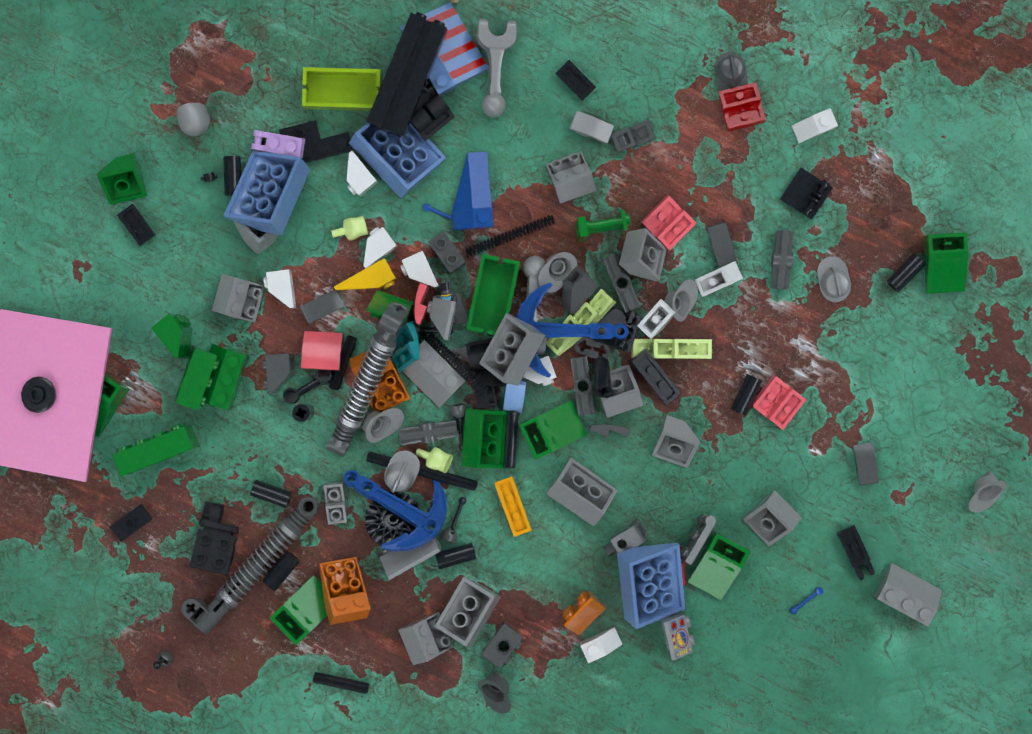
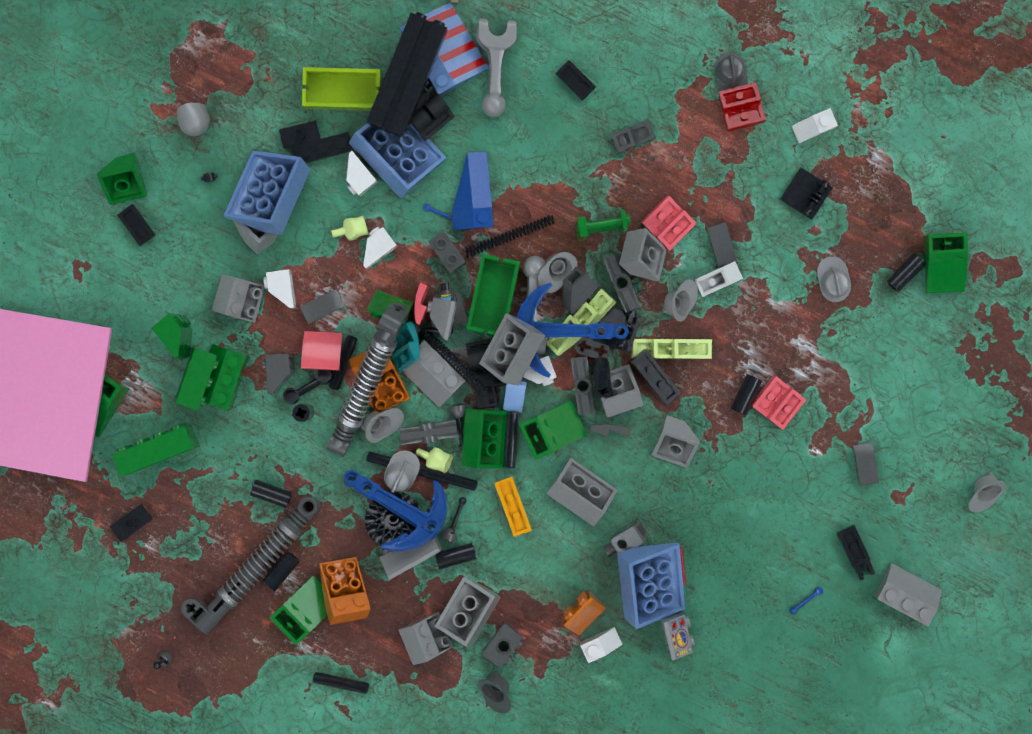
(38, 394): black wheel -> none
(215, 543): black plate -> none
(232, 173): black piece -> none
(278, 143): lavender plate -> none
(335, 503): light grey slope -> none
(373, 277): yellow slope -> none
(419, 269): white slope -> none
(571, 177): light grey slope -> none
(591, 126): light grey slope -> none
(656, 319): white slope -> none
(697, 539): dark grey plate -> none
(718, 565): green slope -> none
(772, 518): light grey slope -> none
(782, 260): dark grey piece -> none

